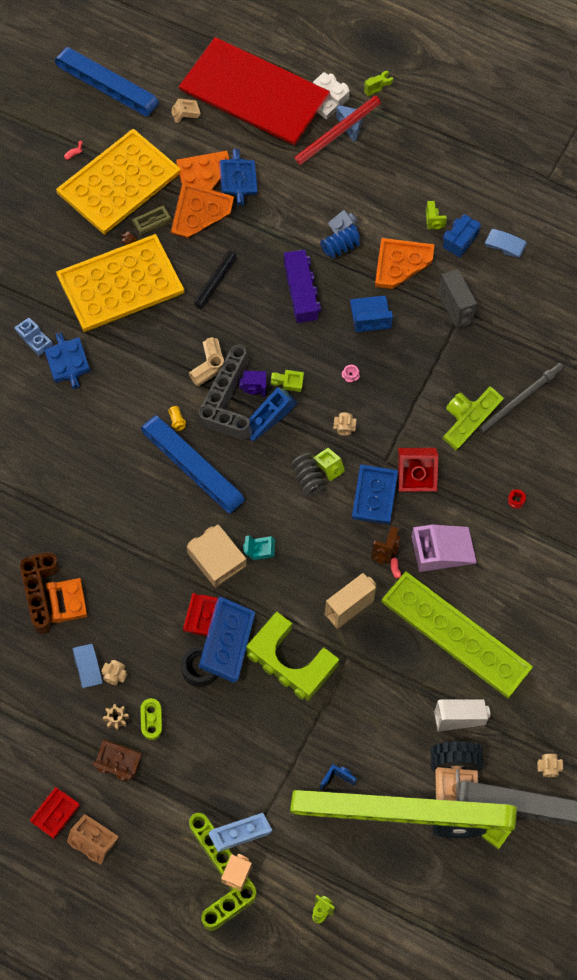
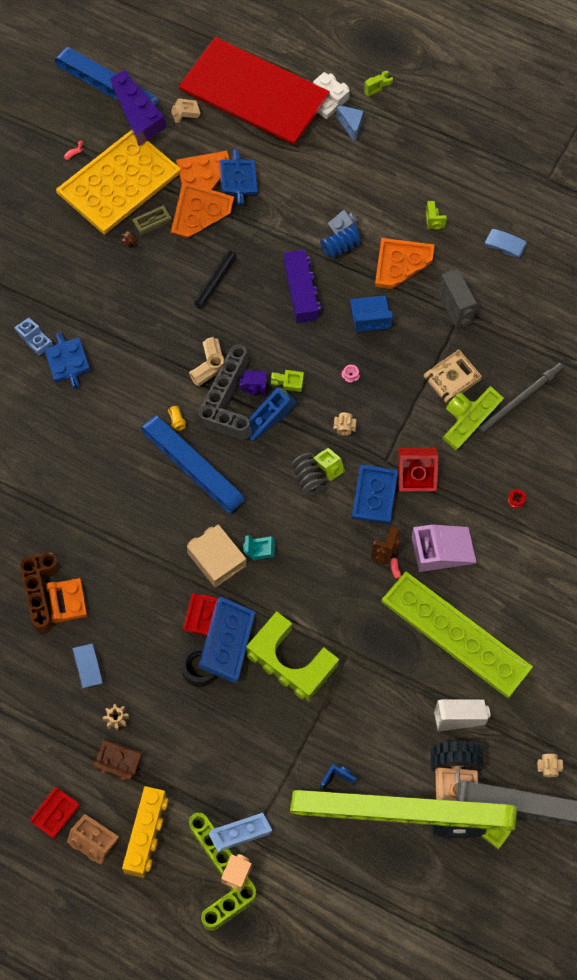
(114, 672): tan gear -> none
(120, 282): yellow plate -> none
(138, 110): none -> dark purple wedge
(144, 832): none -> yellow brick
(151, 720): lime plate -> none
(322, 908): lime hinge -> none
(337, 130): red axle -> none
(350, 600): tan brick -> none
(450, 378): none -> tan container
(461, 235): blue brick -> none

